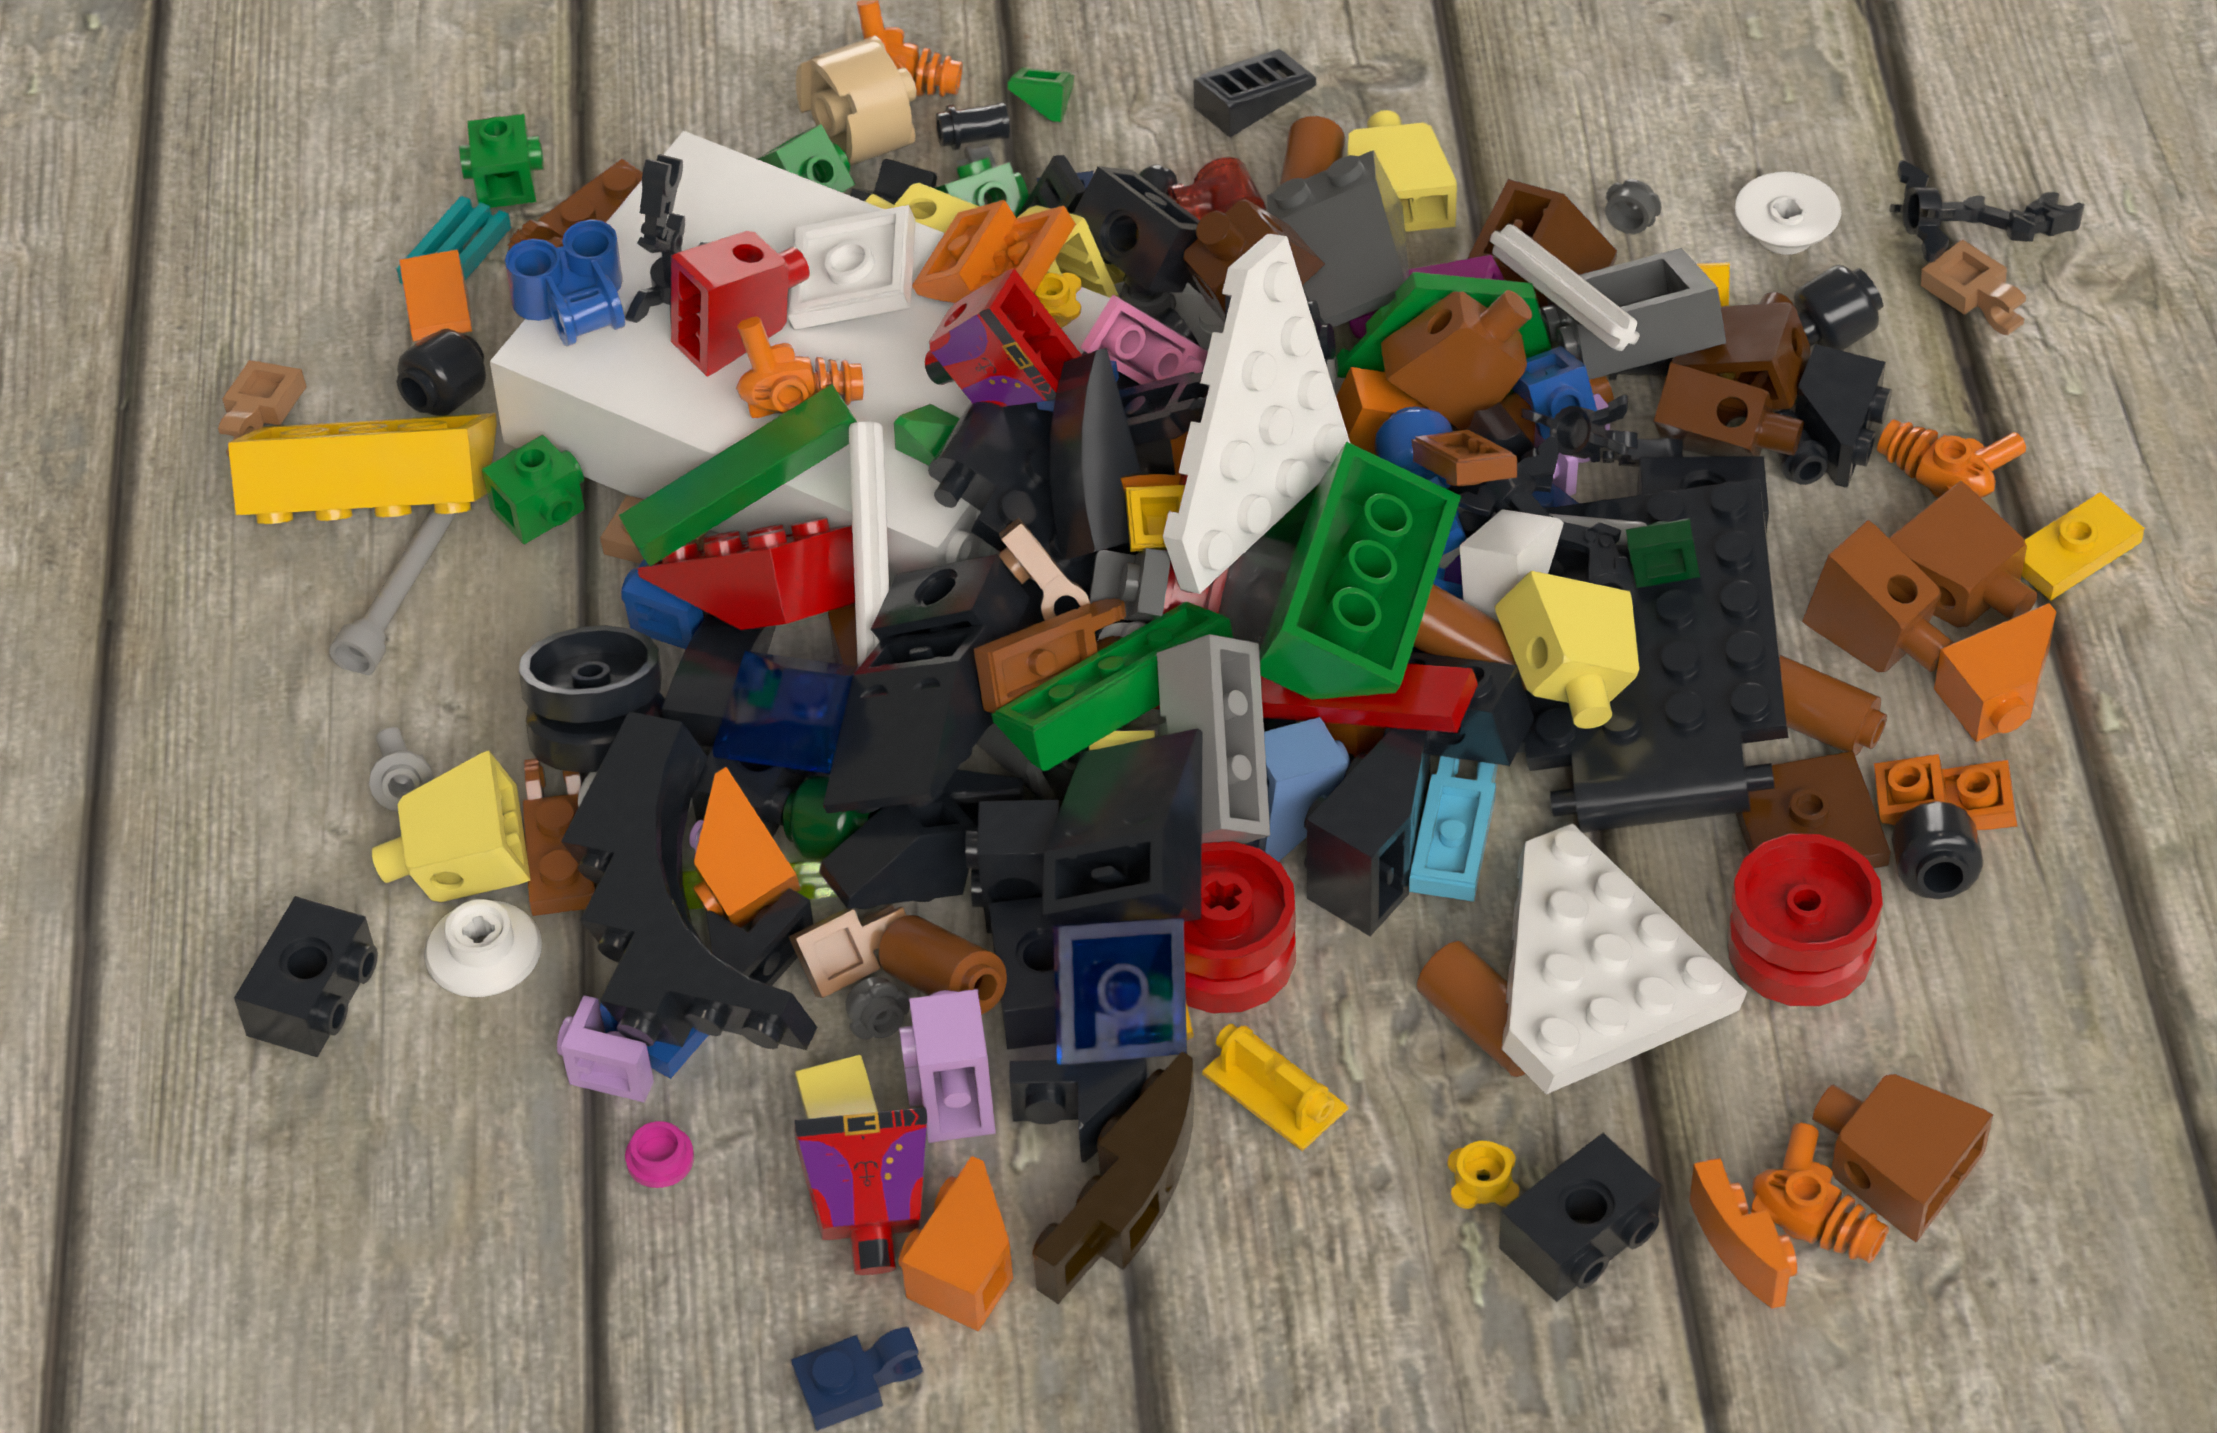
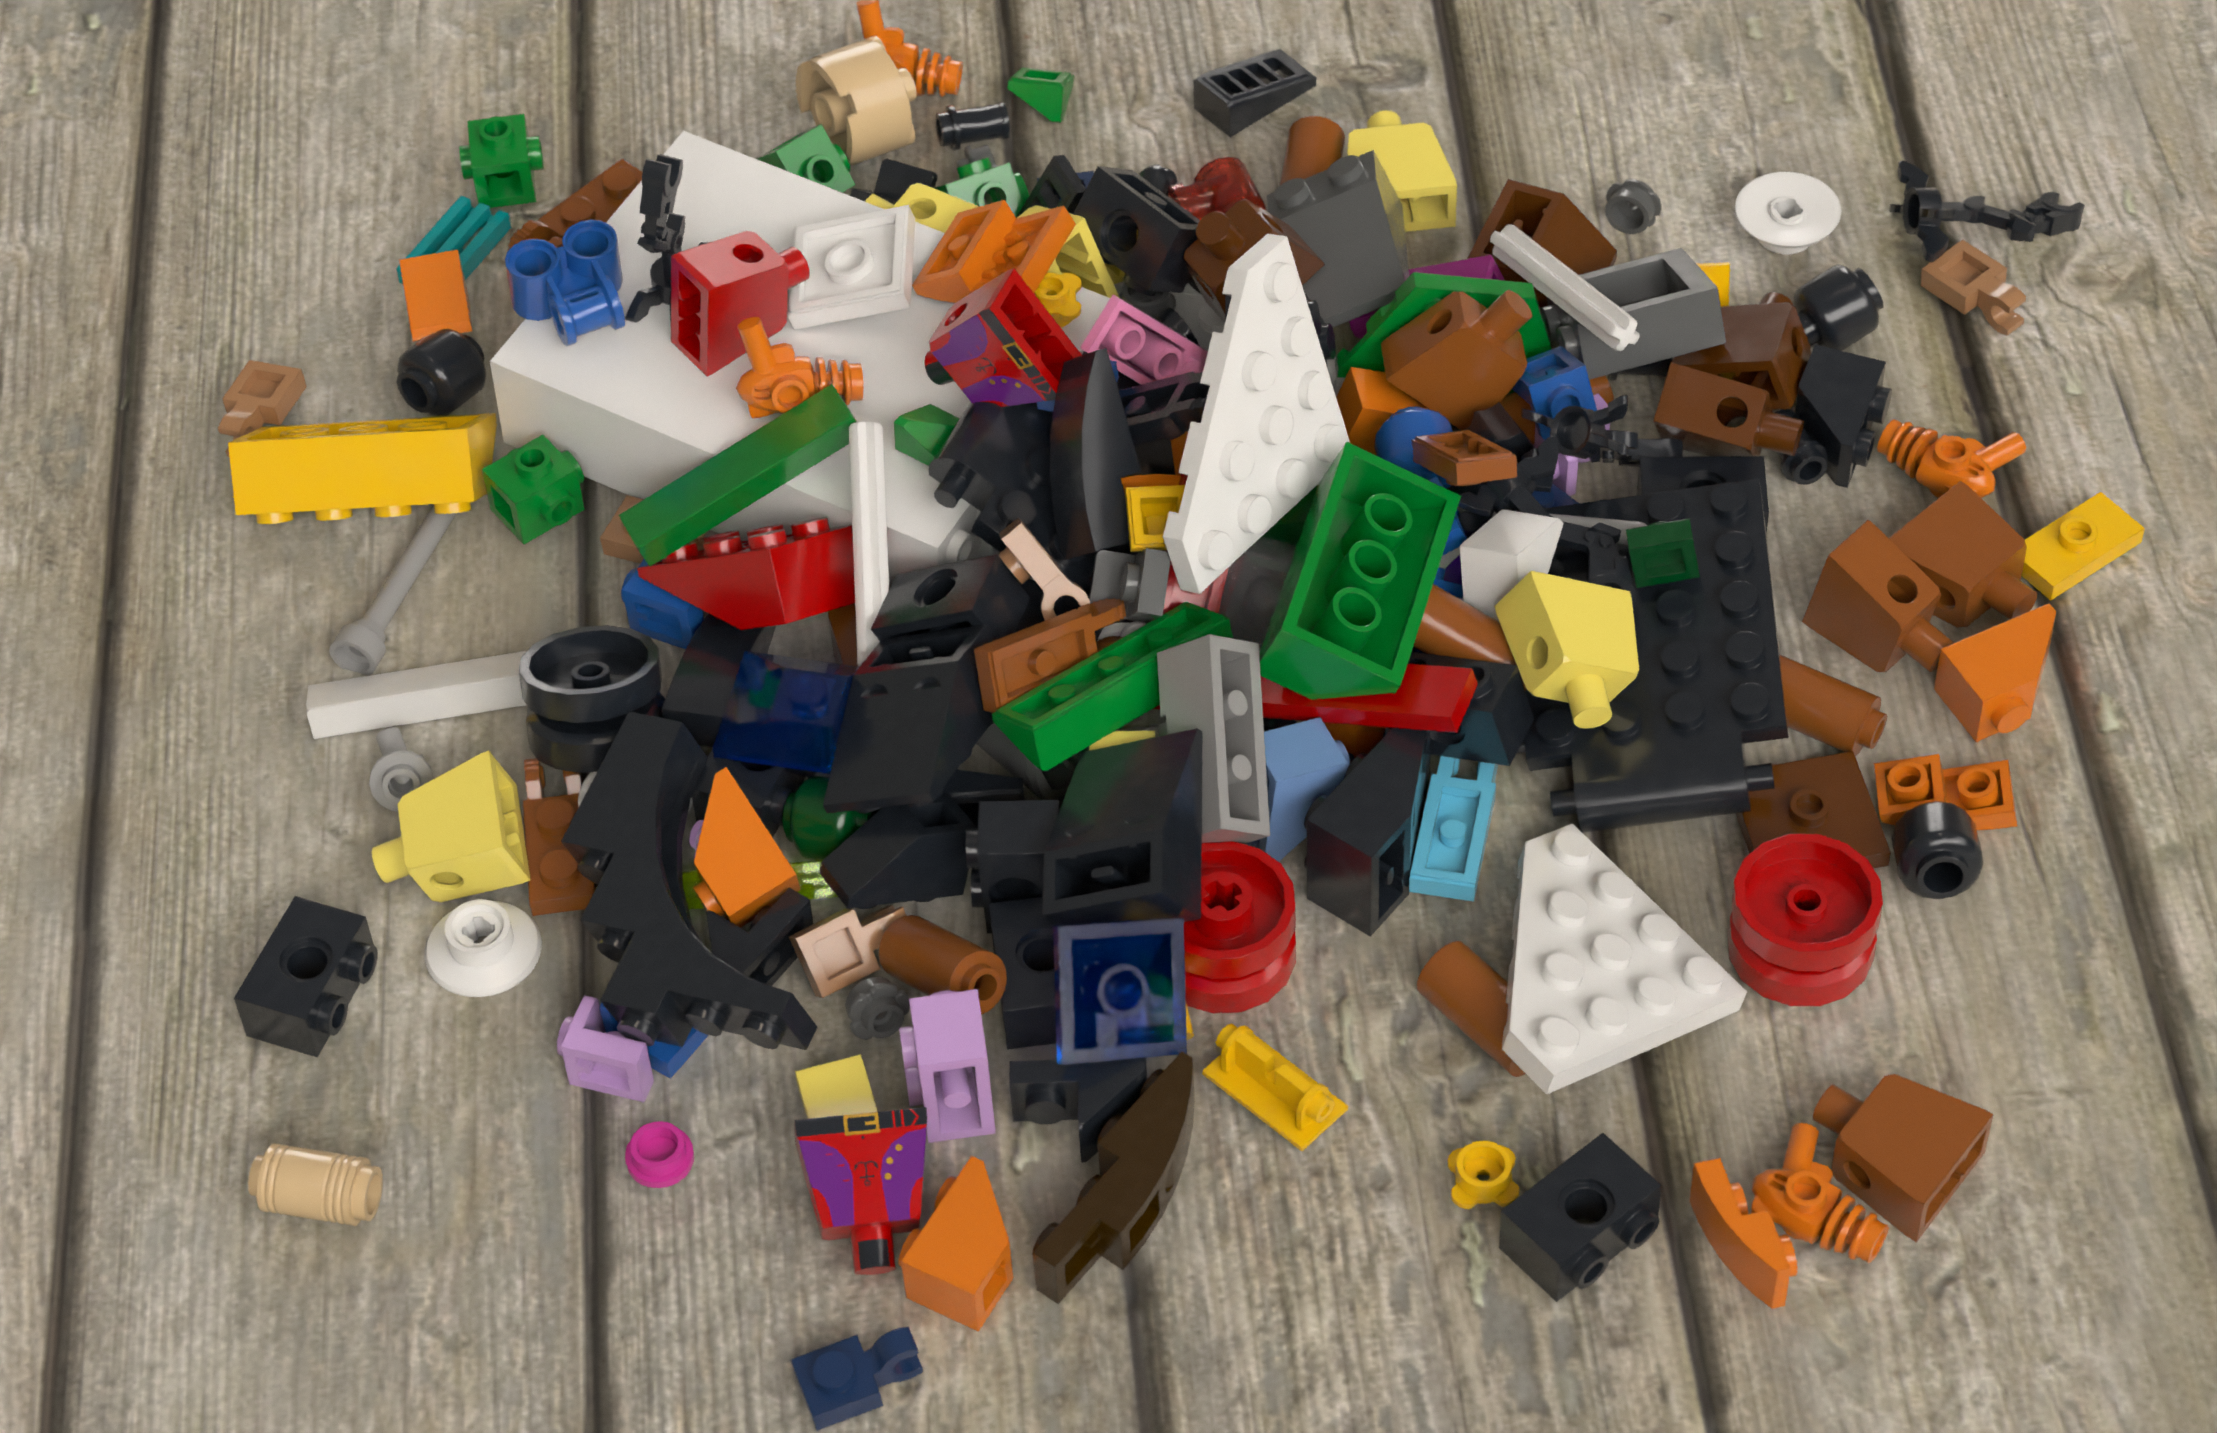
(316, 1184): none -> tan head
(414, 695): none -> white slope

